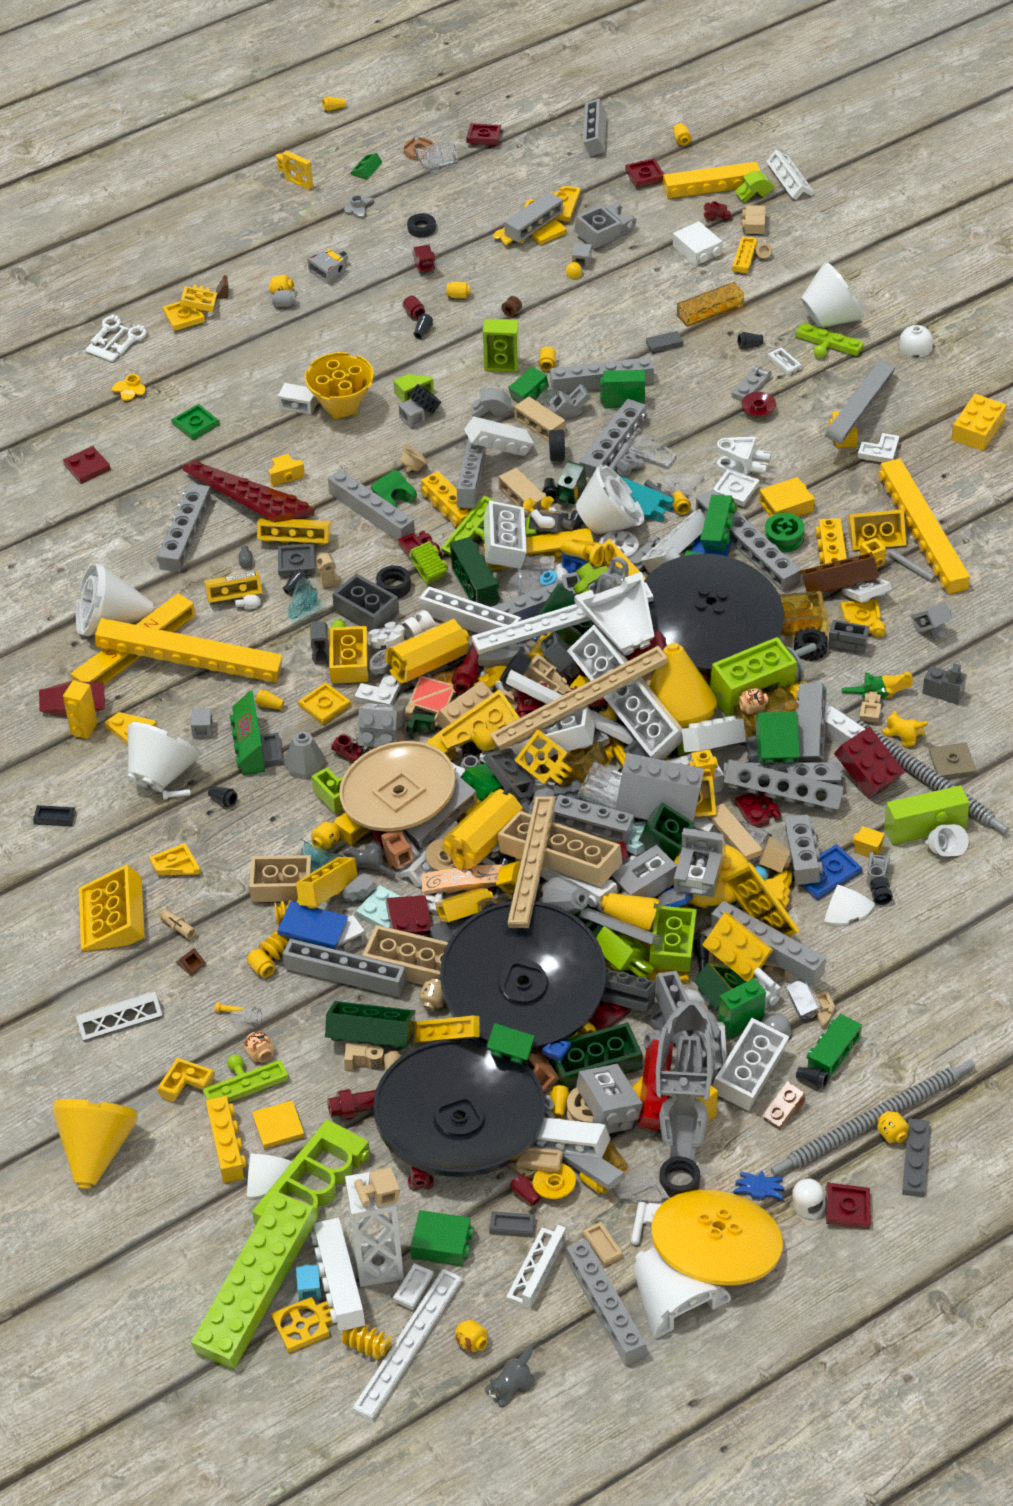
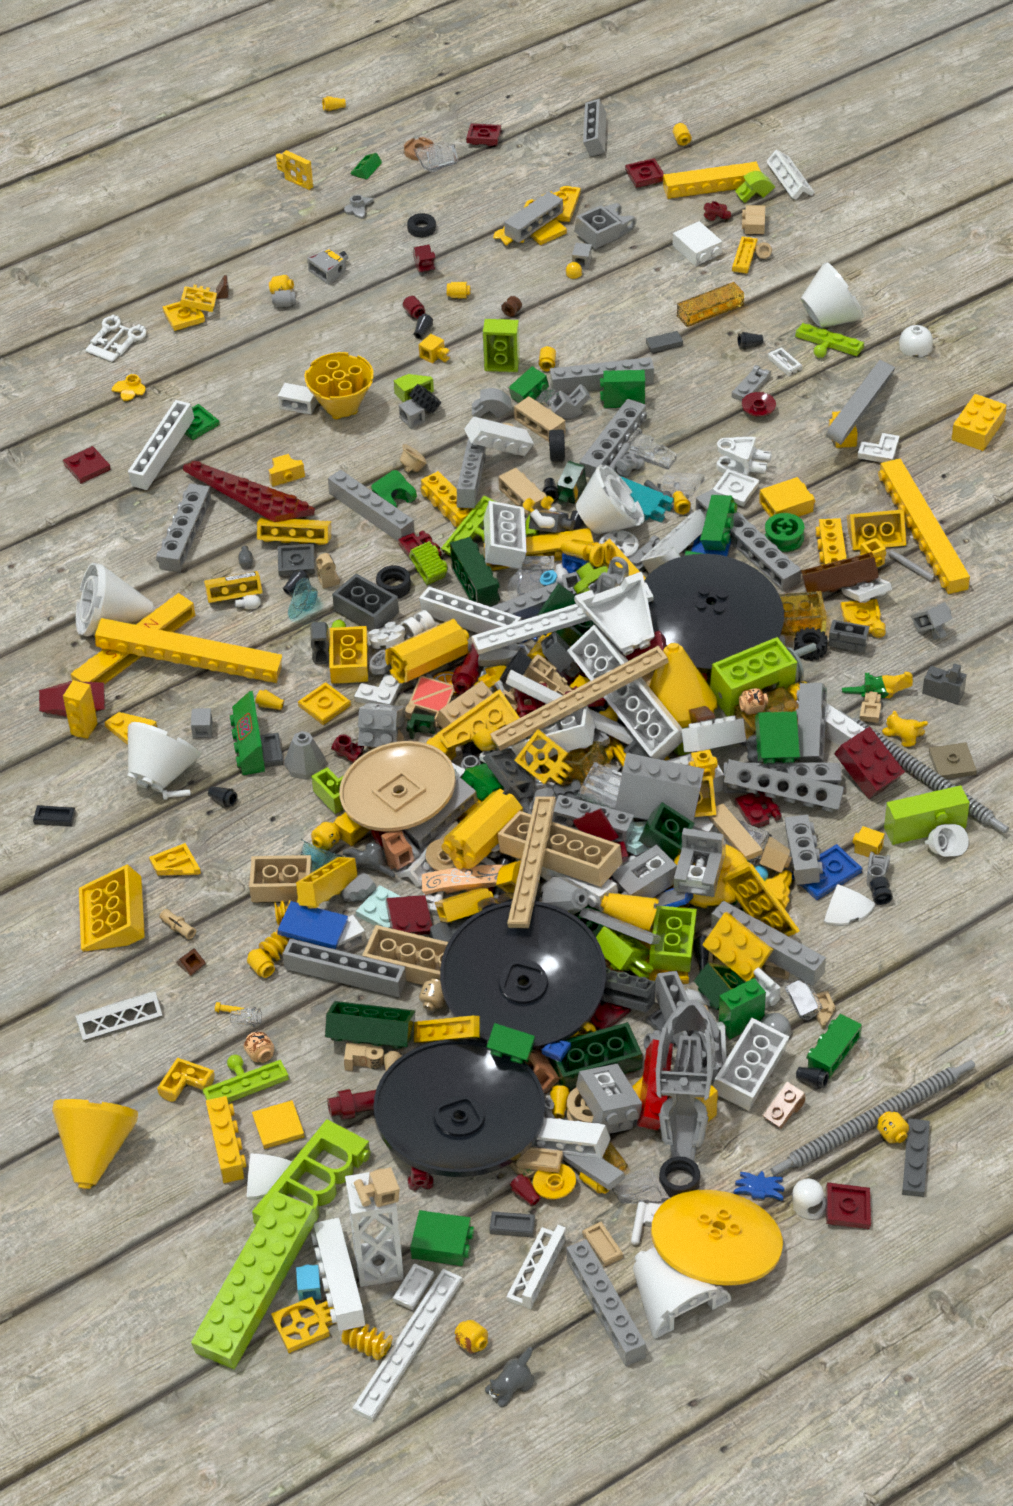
(161, 445): none -> white brick
(433, 348): none -> yellow brick
(596, 824): none -> dark red piece
(701, 714): none -> reddish brown slope

